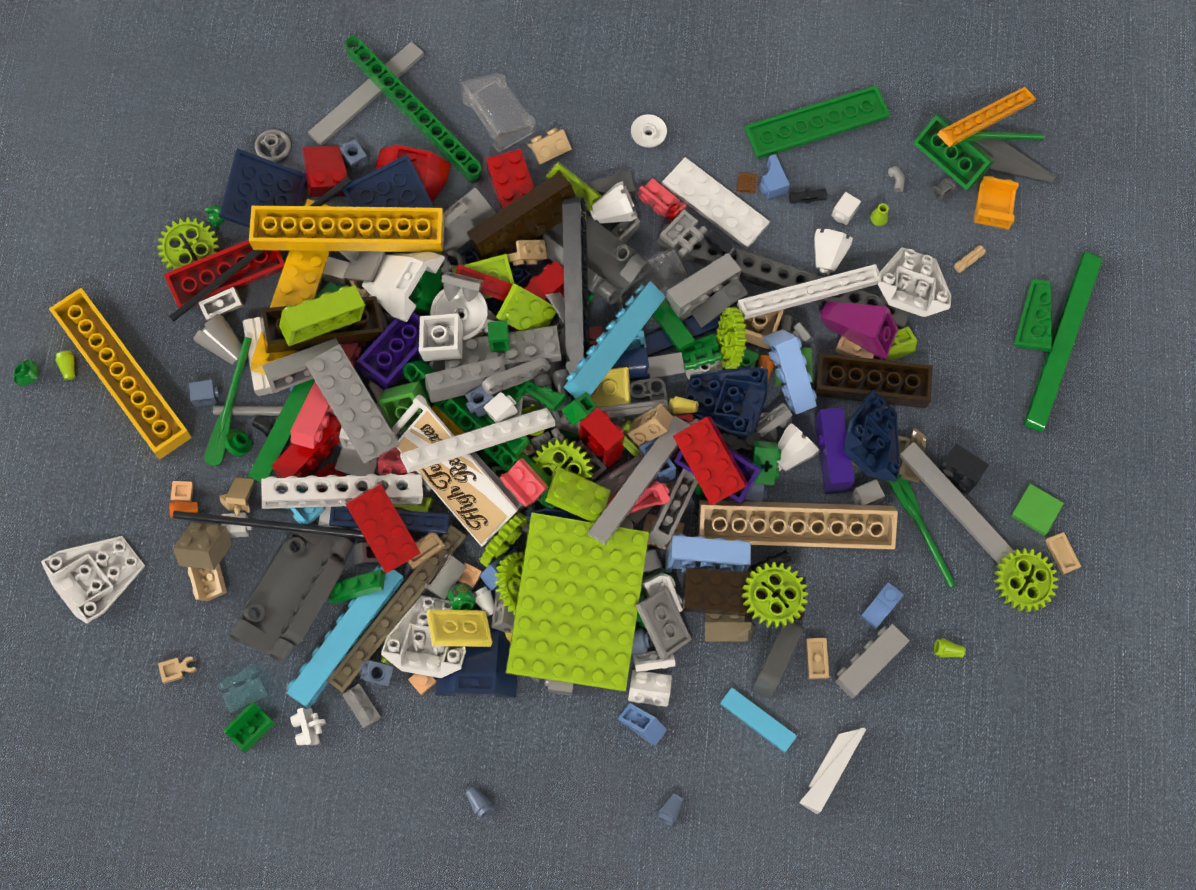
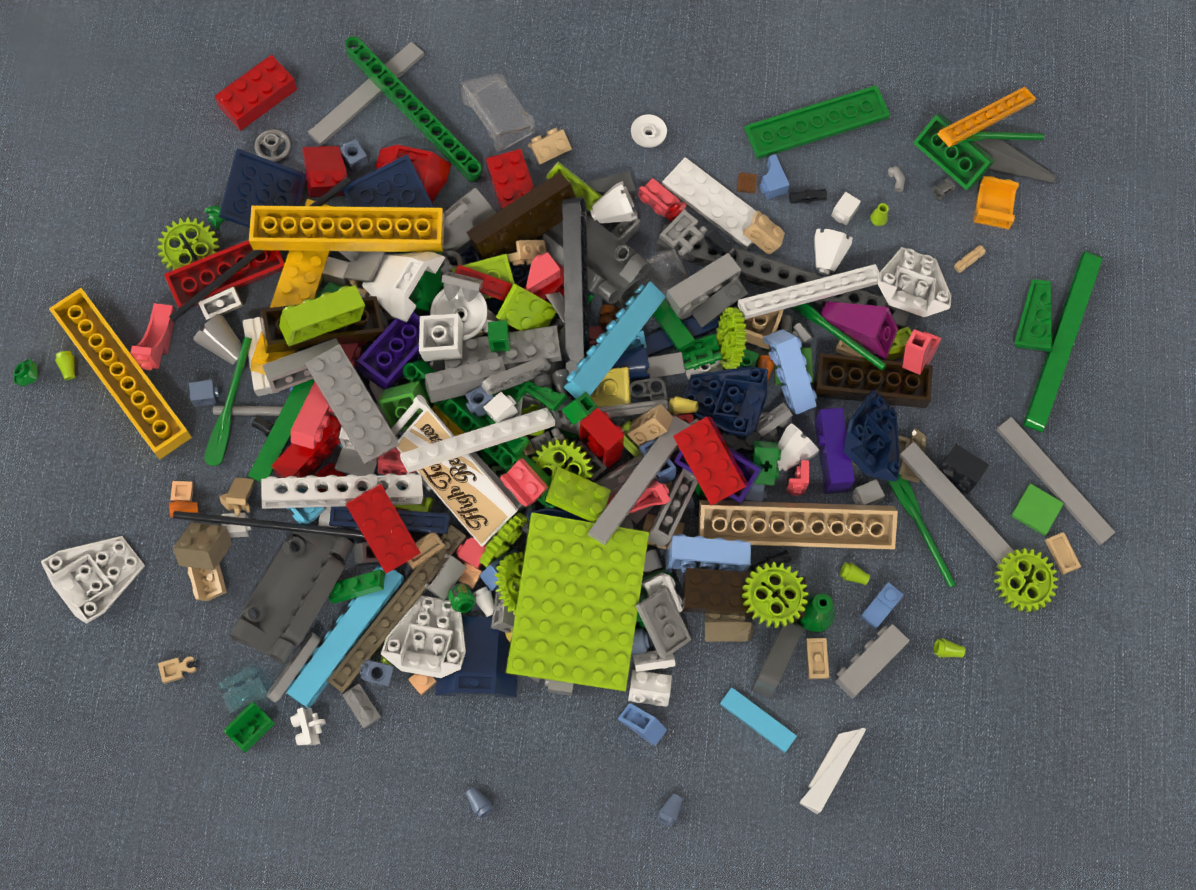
(156, 338): none -> coral arch
(237, 442): green plate -> none
(256, 92): none -> red brick
(293, 667): none -> light grey beam
(459, 628): light yellow tile -> none
(471, 552): none -> coral slope
(542, 272): none -> coral slope
(608, 314): none -> dark orange wheel
(764, 233): none -> tan bracket
(798, 485): none -> coral bracket
(808, 312): none -> green piece
(818, 612): none -> green cone
(852, 573): none -> lime cone
(920, 350): none -> coral arch
(1055, 481): none -> light grey tile

